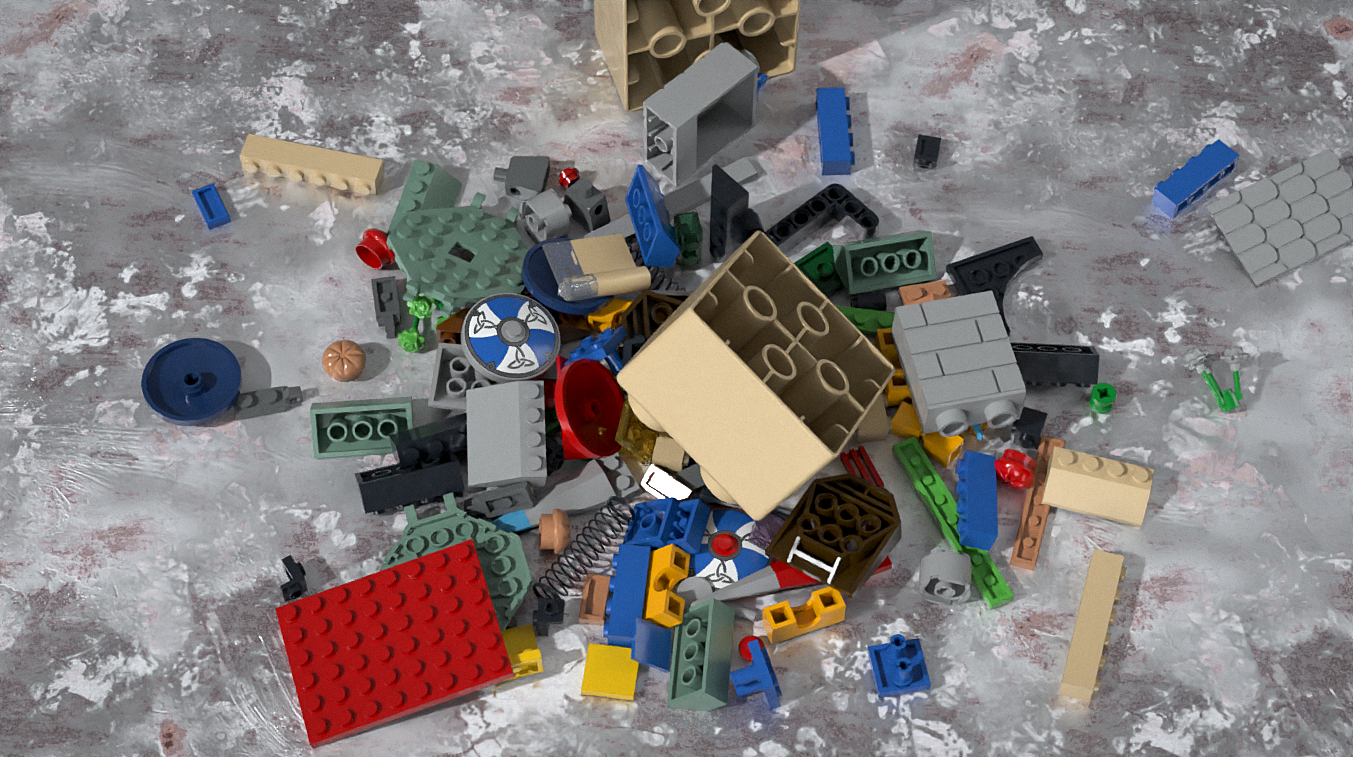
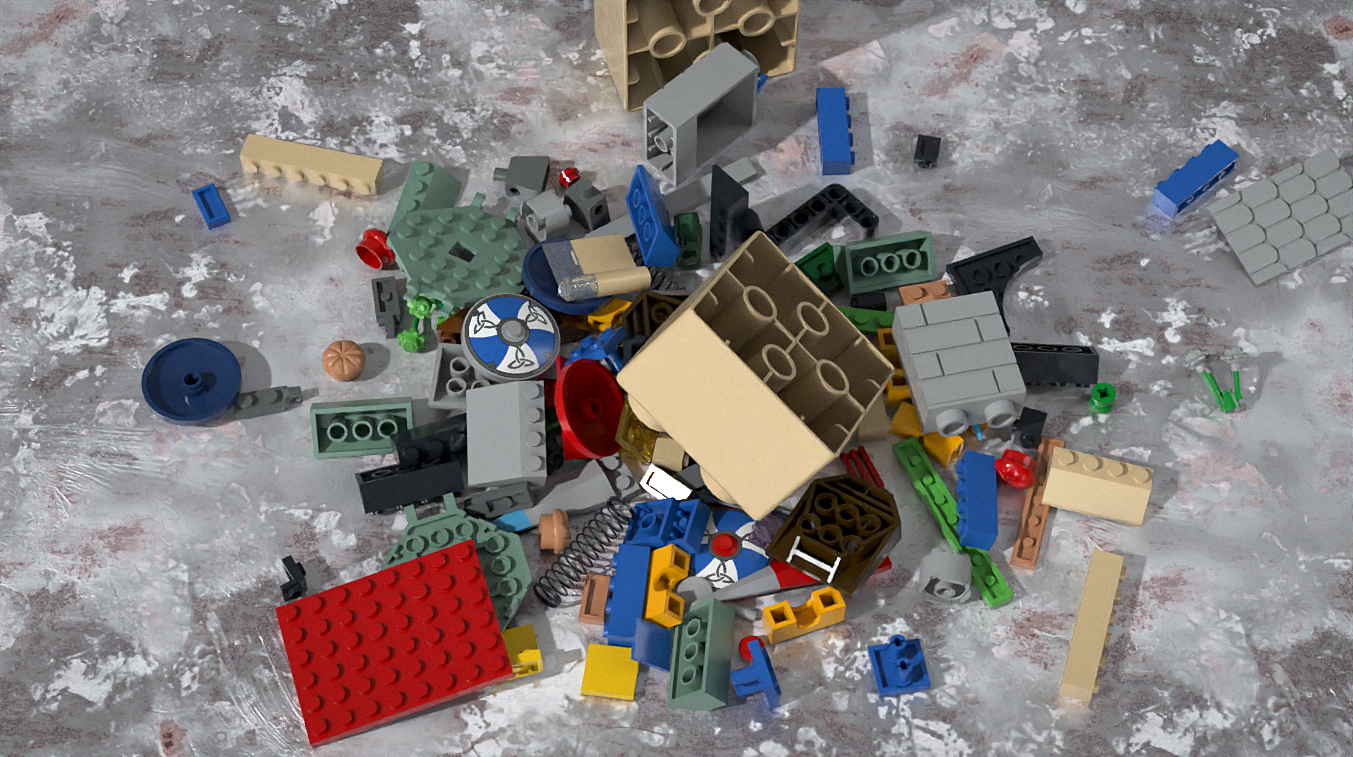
(549, 612): black bracket -> none

